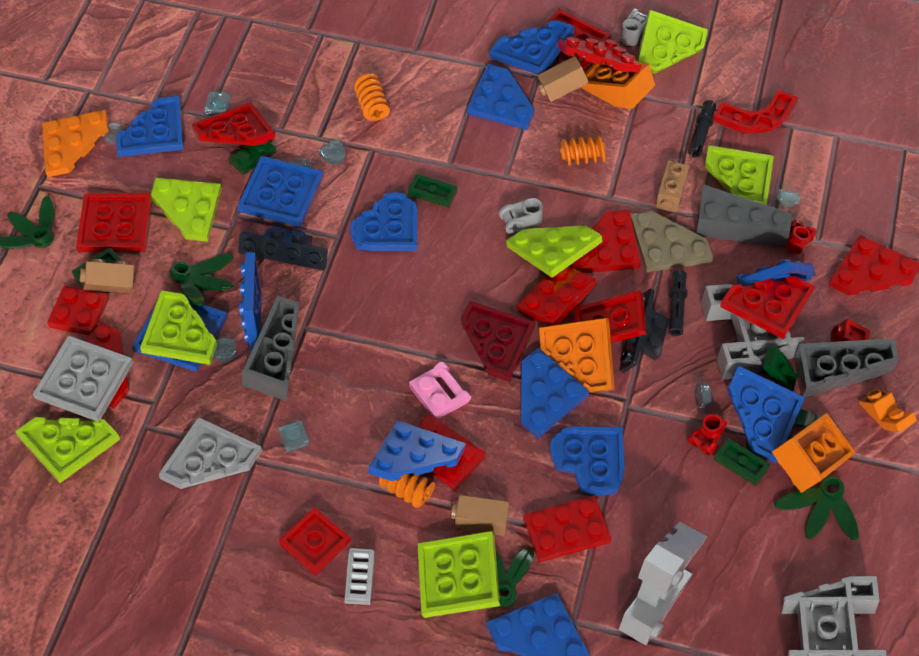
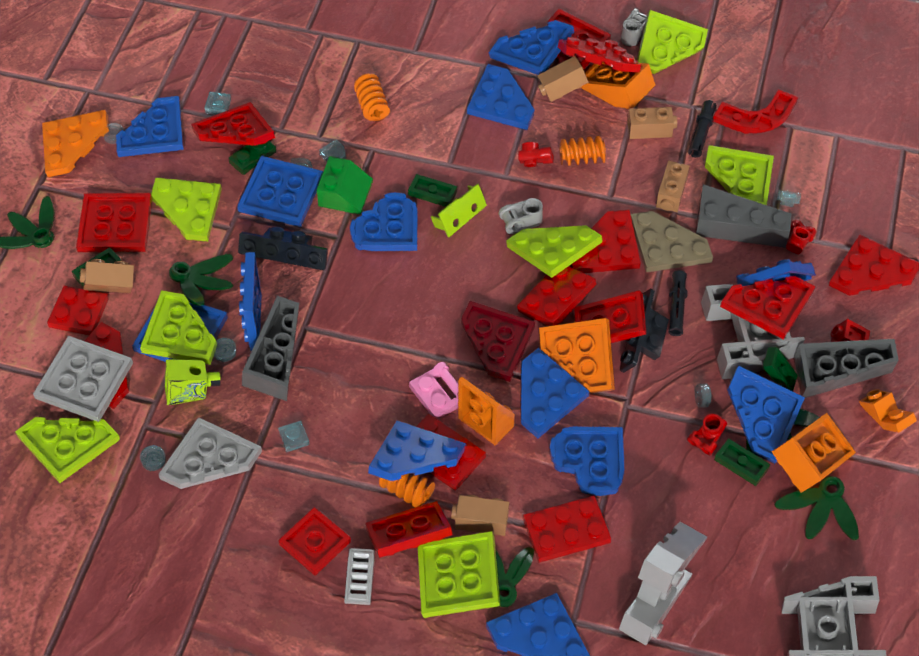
(152, 458): none -> clear light blue tile
(188, 381): none -> lime torso
(343, 186): none -> green slope
(408, 529): none -> red plate
(460, 210): none -> lime piece
(483, 412): none -> orange slope
(531, 154): none -> red plate
(651, 122): none -> medium nougat brick

